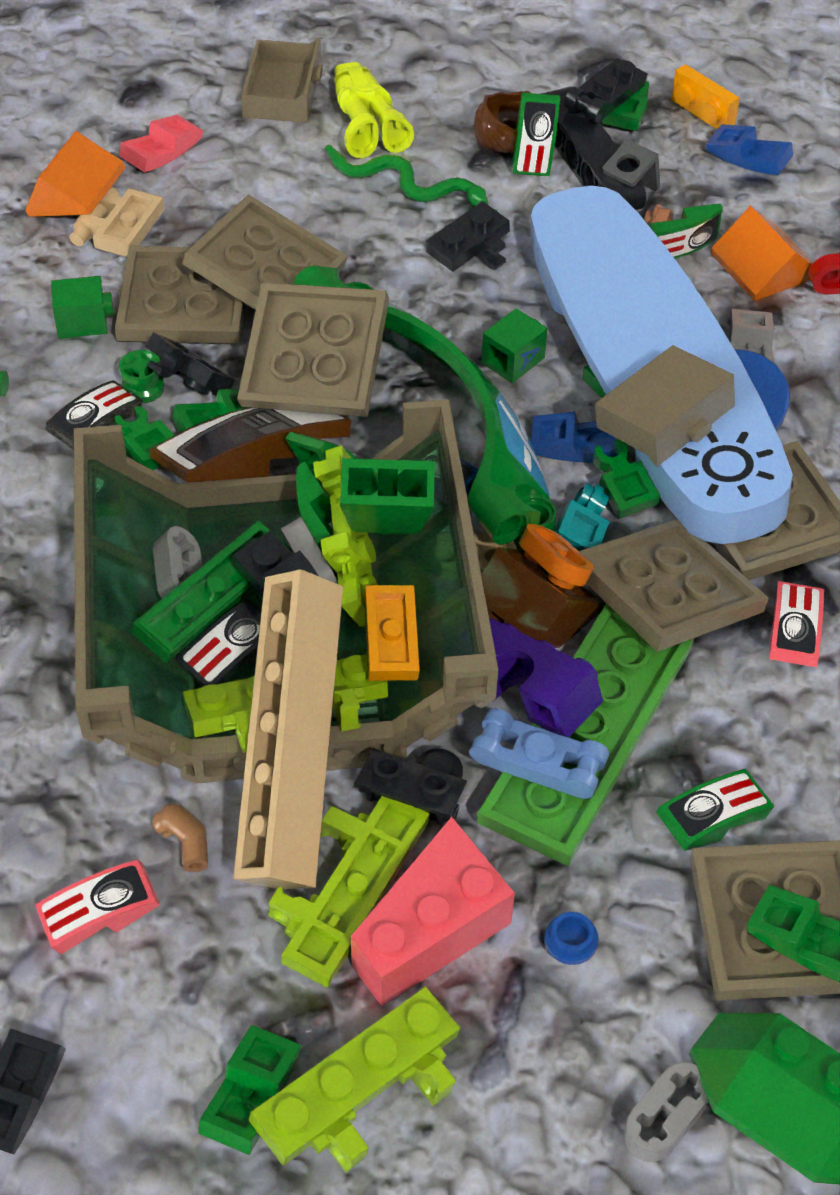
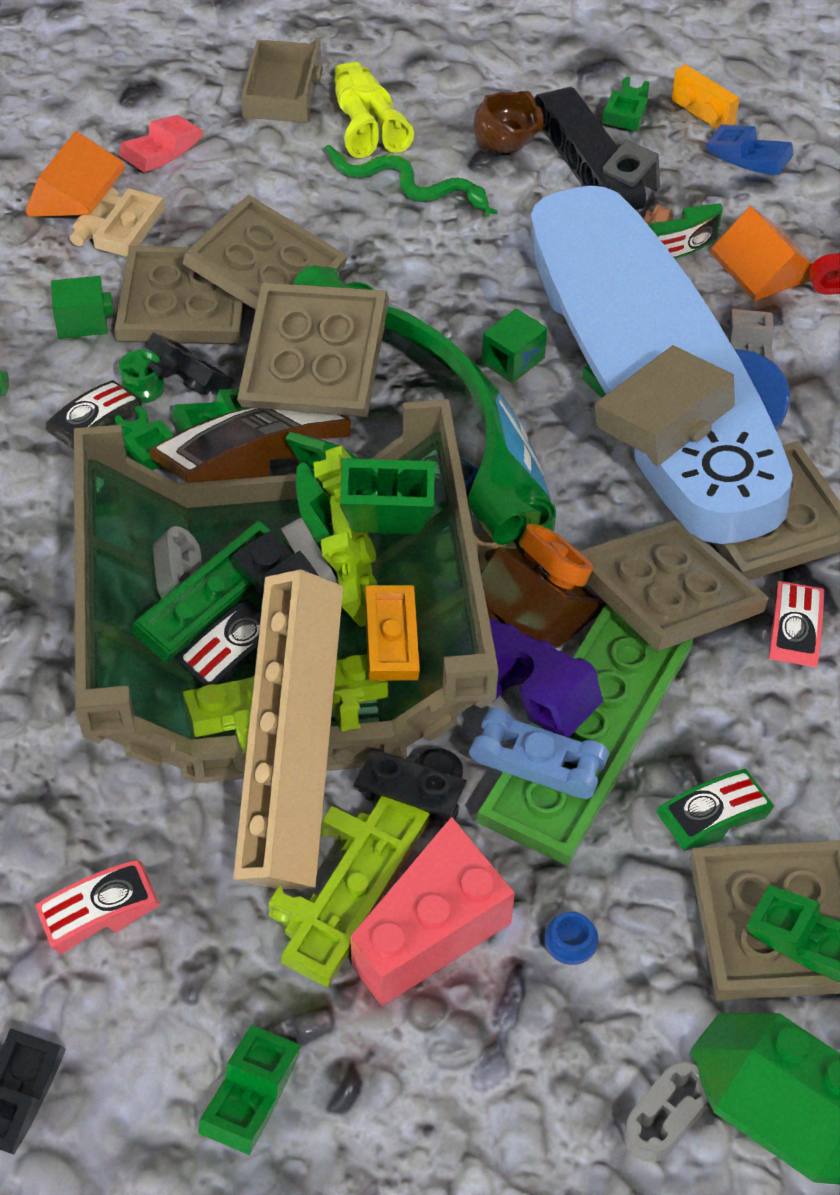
(189, 830): medium nougat arm -> none
(325, 1099): lime hinge -> none
(470, 236): black plate -> none
(536, 134): slope -> none
(565, 439): blue slope -> none
(581, 518): teal plate -> none
(606, 90): black plate -> none
(626, 484): green plate -> none

